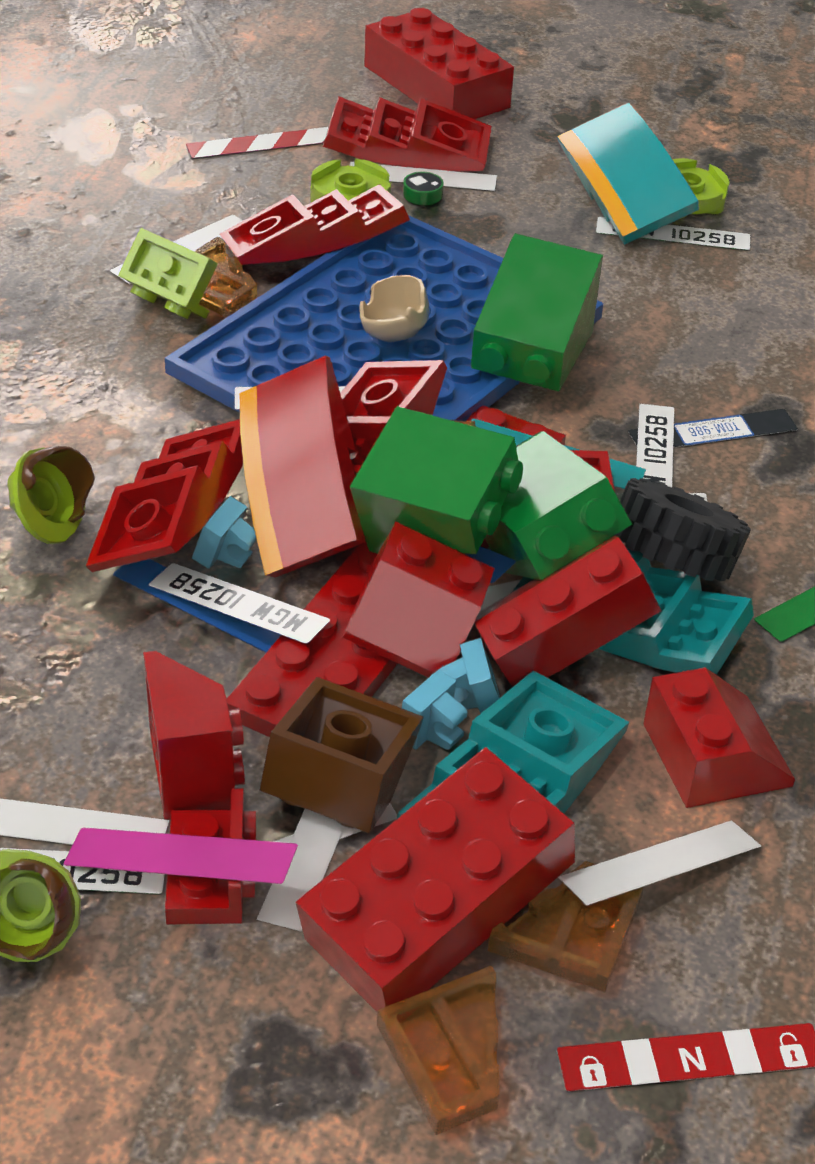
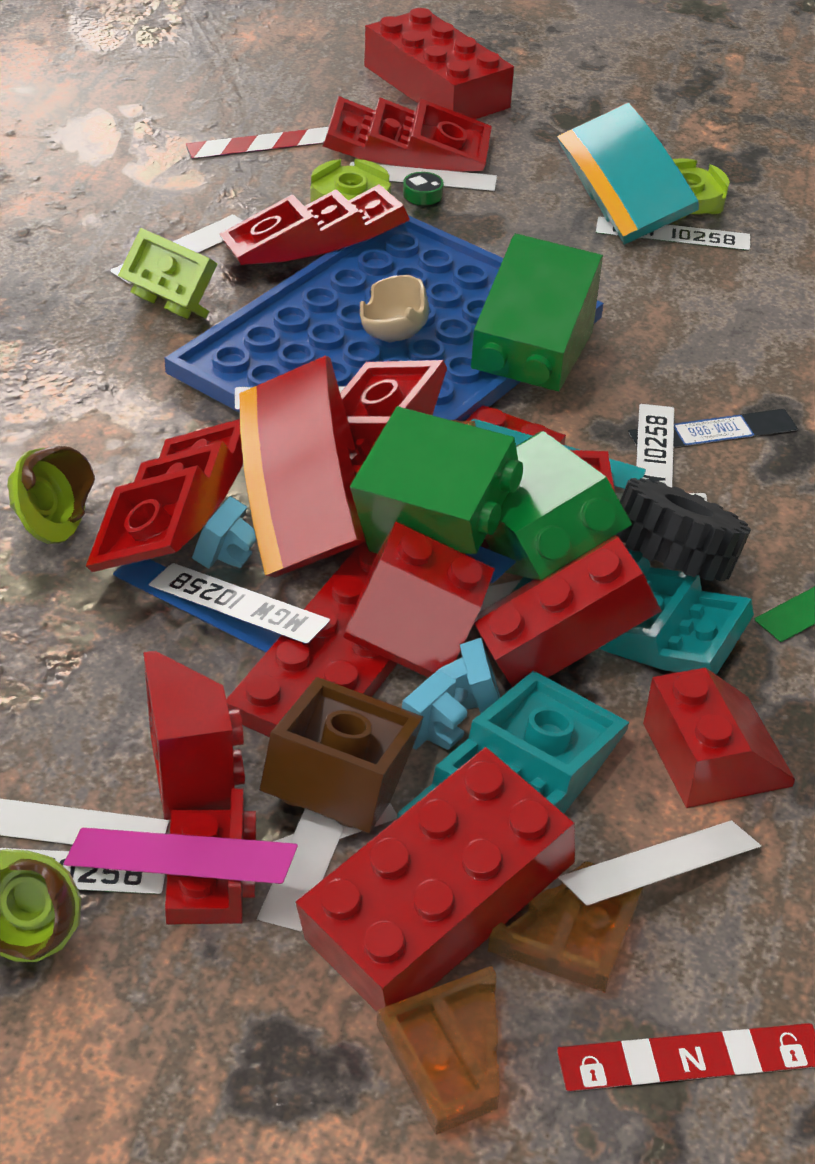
(229, 285): clear orange wing -> none

